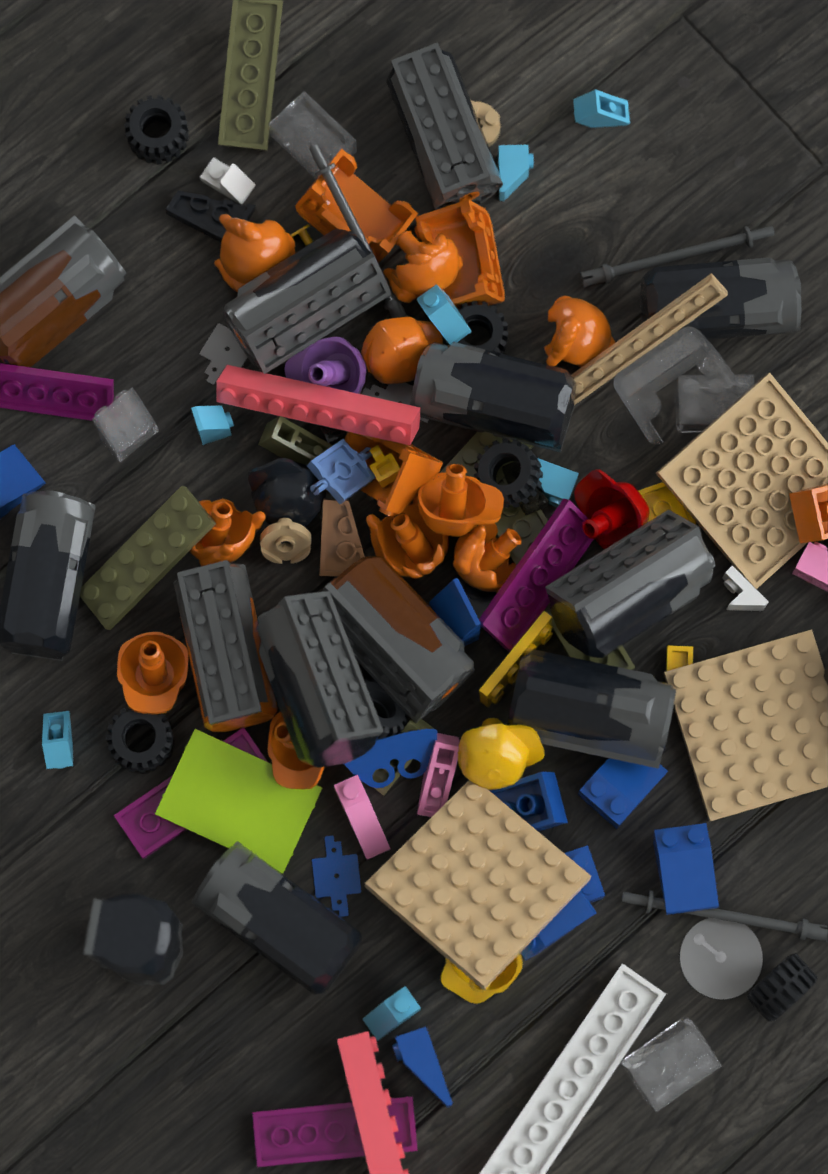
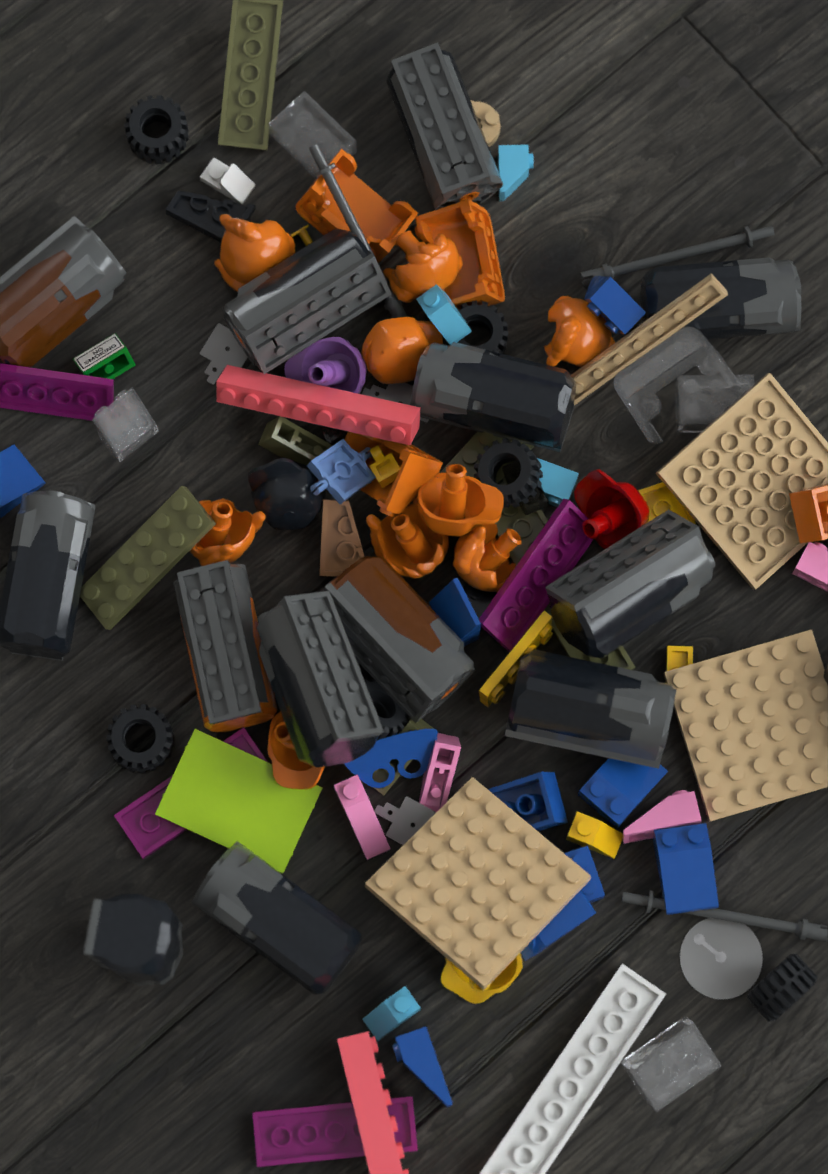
(57, 740): medium azure slope -> none
(105, 359): none -> brick
(152, 672): orange piece -> none
(212, 422): medium azure slope -> none
(283, 531): tan plate -> none
(338, 888): blue piece -> none
(401, 818): none -> light grey piece
(498, 753): yellow piece -> none
(595, 835): none -> yellow slope
(601, 110): medium azure slope -> none
(613, 304): none -> blue slope
(674, 811): none -> bright pink slope
(749, 597): white slope -> none

